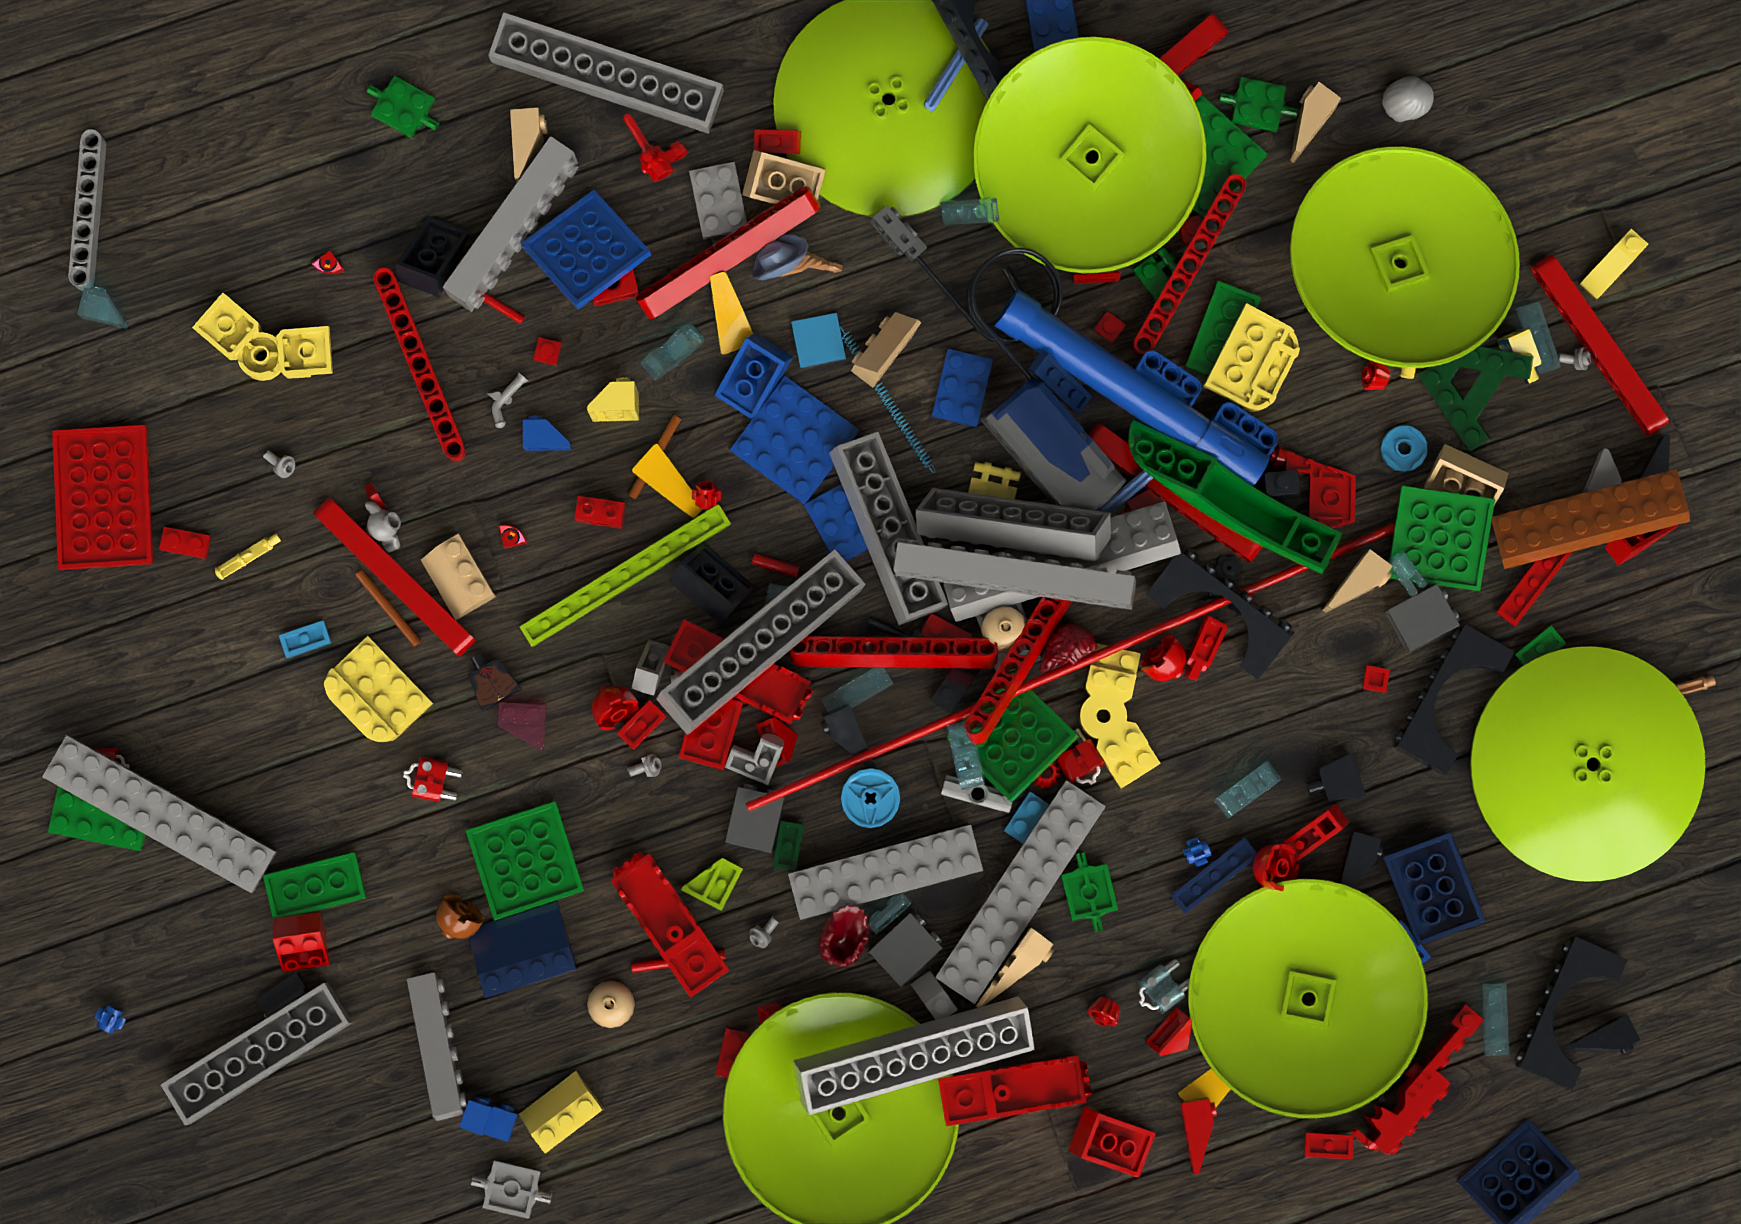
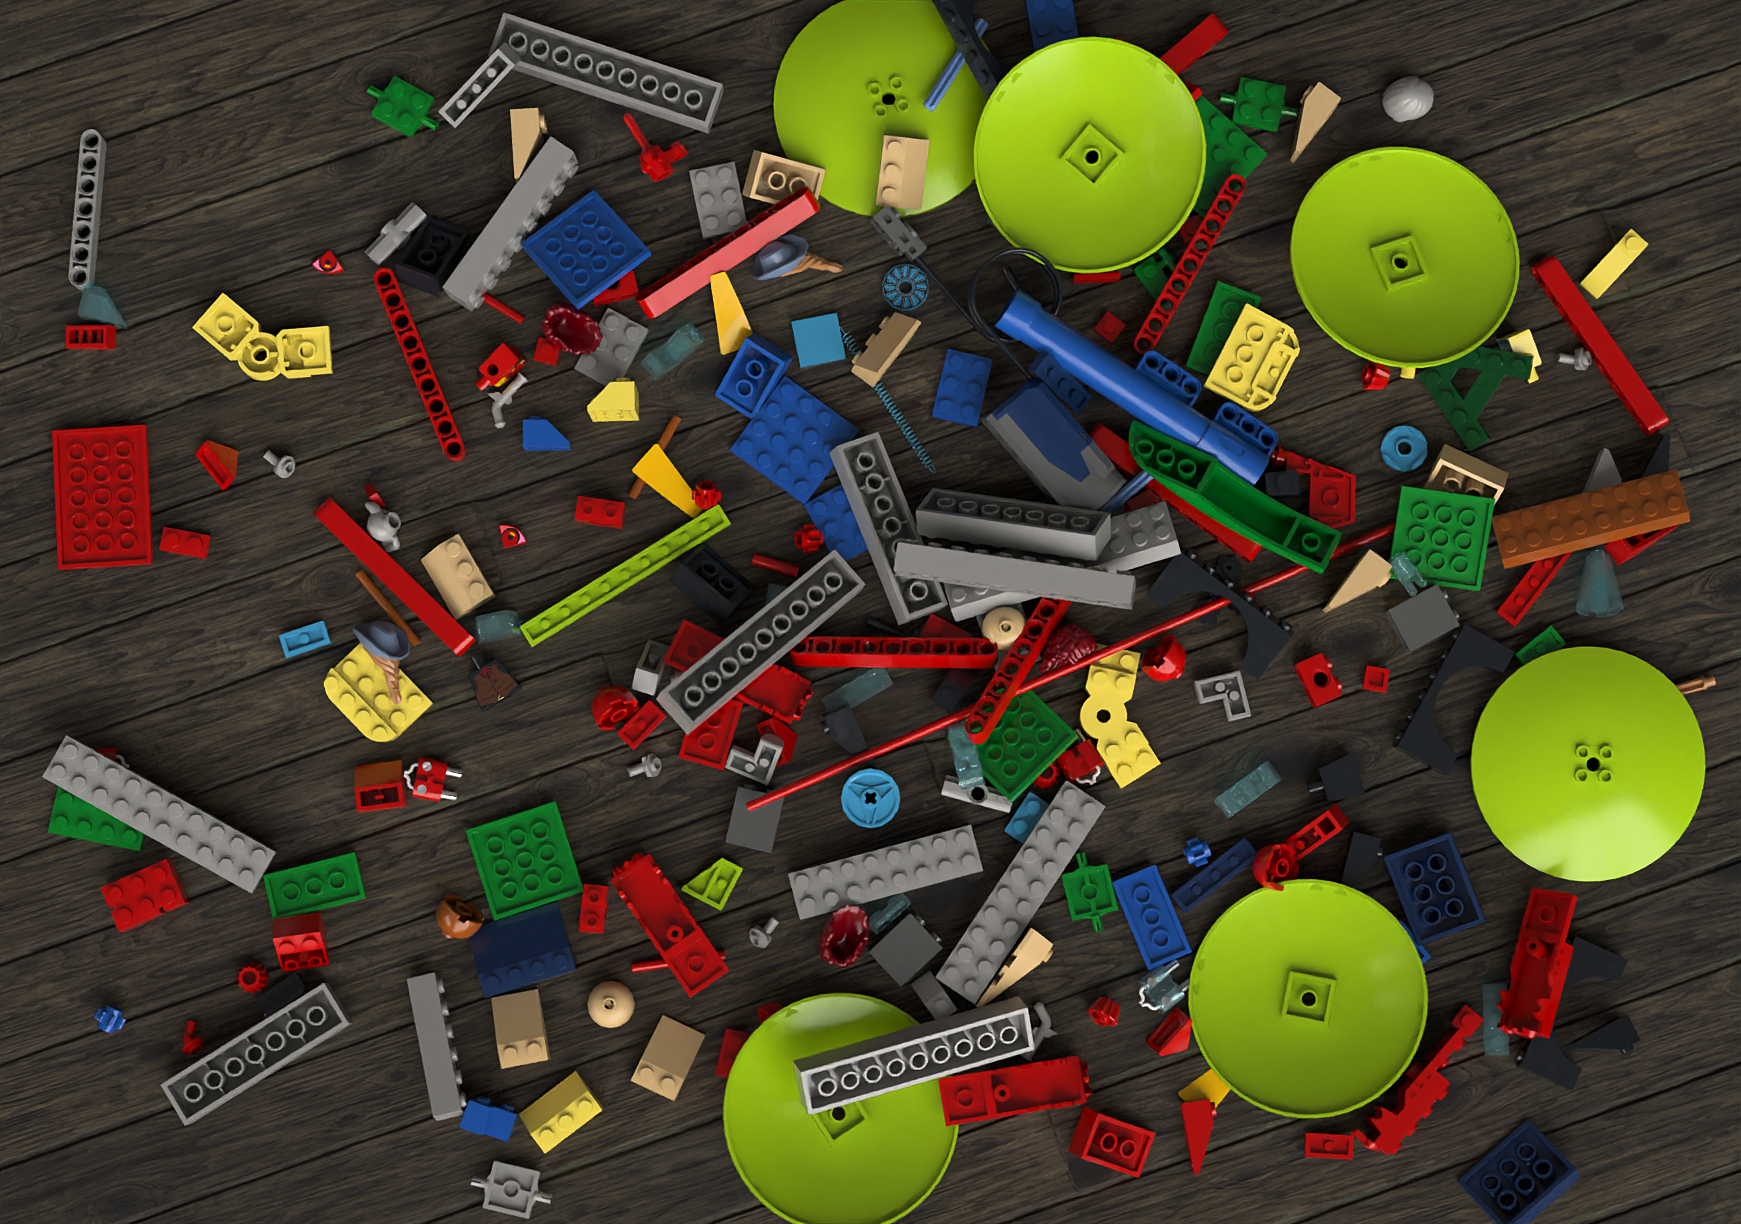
(105, 337): none -> red slope
(143, 893): none -> red piece
(192, 1044): none -> red plate
(219, 462): none -> red slope
(246, 556): light yellow piece -> none
(252, 977): none -> red piece
(380, 786): none -> red slope
(386, 647): none -> sand blue hat
(395, 234): none -> light grey piece
(480, 85): none -> light grey brick
(497, 626): none -> clear light blue torso
(507, 360): none -> red torso
(520, 1029): none -> tan slope
(524, 722): clear pink wing -> none
(571, 329): none -> dark red piece
(594, 908): none -> red brick
(616, 351): none -> light grey plate
(668, 1058): none -> tan slope
(777, 141): red plate -> none
(788, 846): dark green plate -> none
(808, 538): none -> red gear
(902, 172): none -> tan slope
(908, 274): none -> tile
(969, 211): clear light blue plate -> none
(985, 487): light yellow plate -> none
(1041, 1032): none -> light grey piece
(1151, 917): none -> blue plate
(1204, 647): red hinge -> none
(1228, 688): none -> light grey brick
(1318, 694): none -> red brick
(1532, 318): clear light blue plate -> none
(1538, 965): none -> red piece
(1599, 587): none -> clear light blue cone

